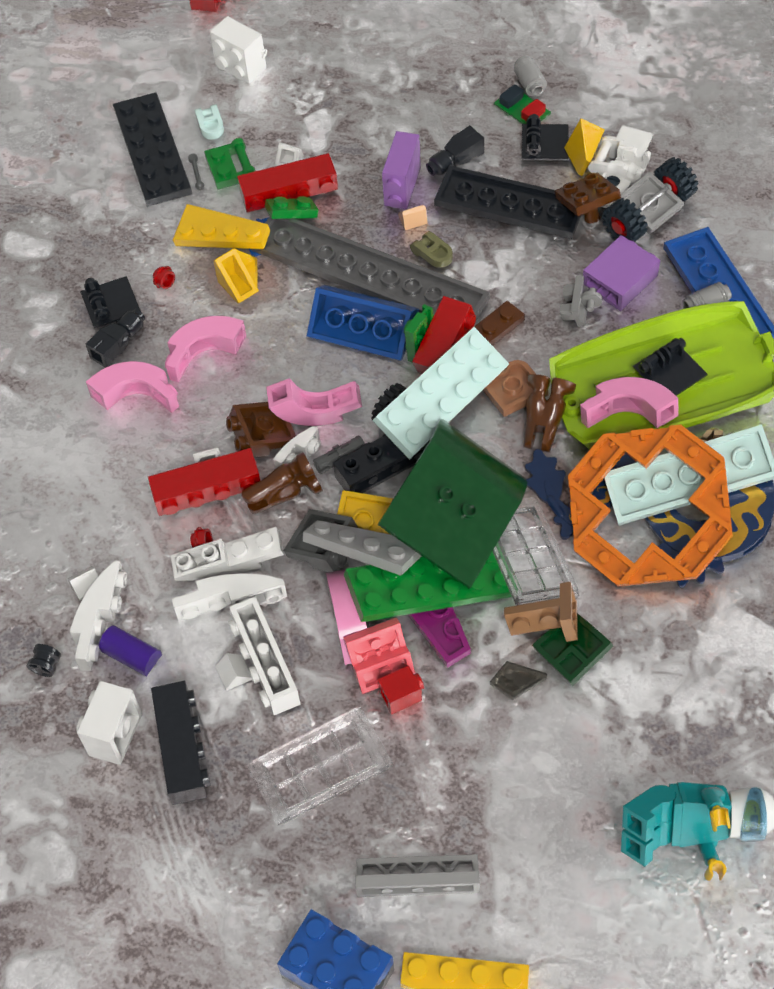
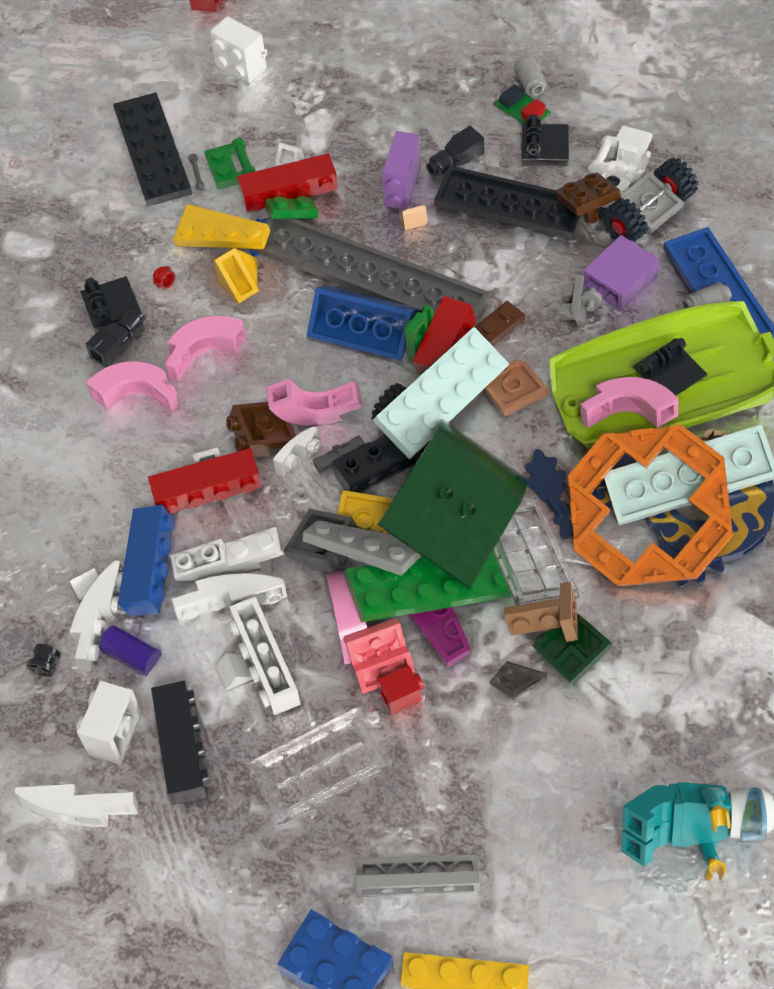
(66, 805): none -> white slope
(146, 561): none -> blue brick
(200, 537): red plate -> none
(210, 122): light aqua plate -> none
(282, 485): reddish brown piece -> none
(438, 254): olive plate -> none
(545, 415): reddish brown piece -> none
(583, 144): yellow slope -> none

